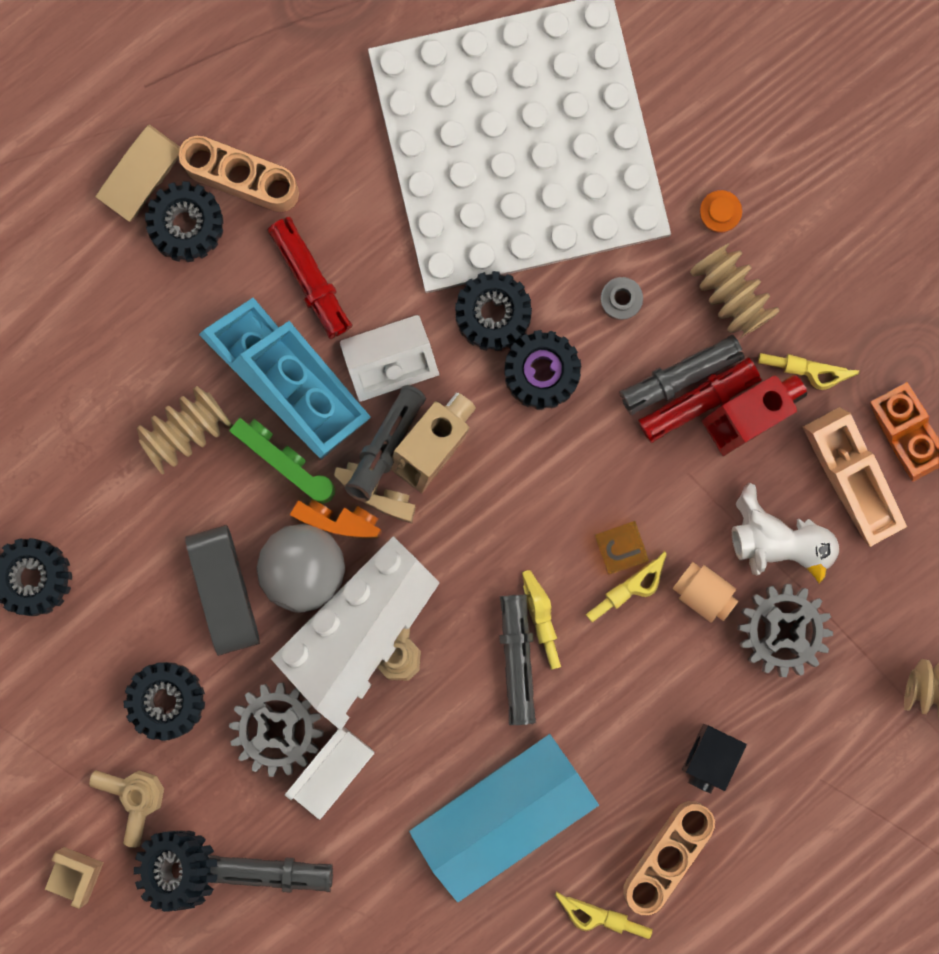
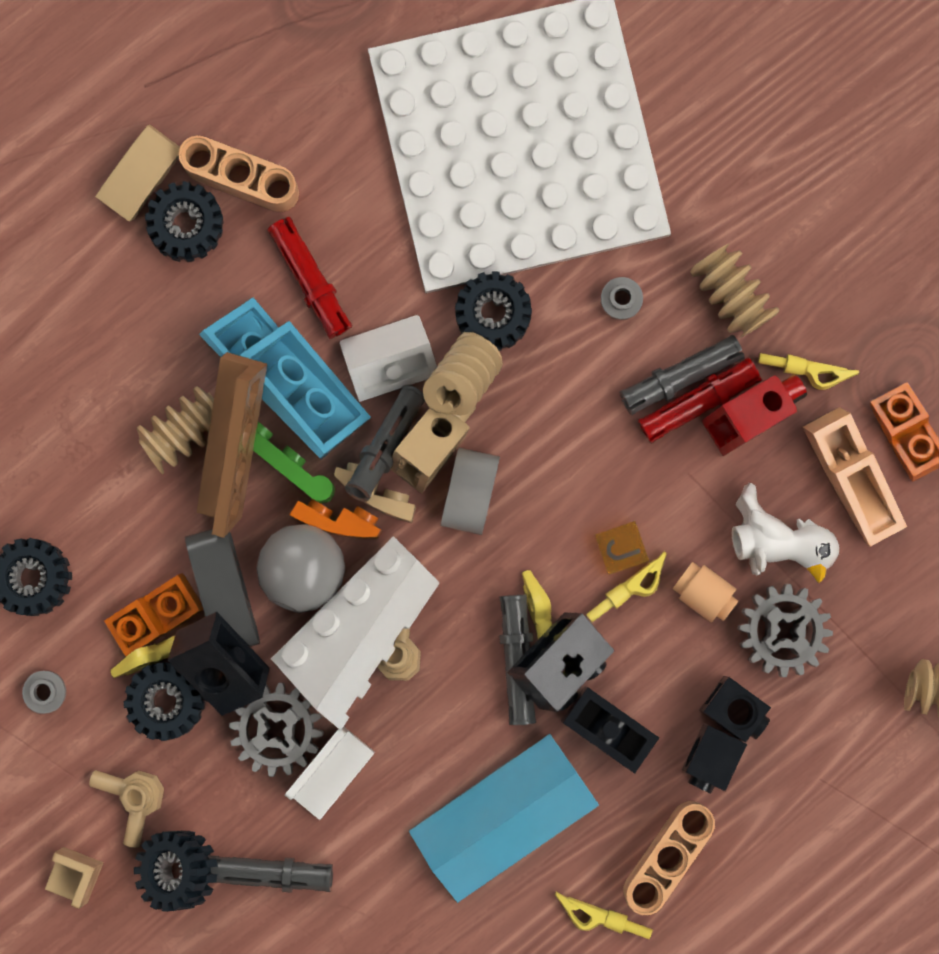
(56, 686): none -> light grey plate
(143, 657): none -> light yellow hand
(154, 614): none -> orange slope
(219, 664): none -> black brick
(231, 440): none -> medium nougat fence
(462, 375): none -> tan piece
(470, 491): none -> light grey axle
(520, 374): black bush -> none
(541, 666): none -> brick
(610, 729): none -> black brick
(720, 211): orange plate -> none
(722, 696): none -> black brick

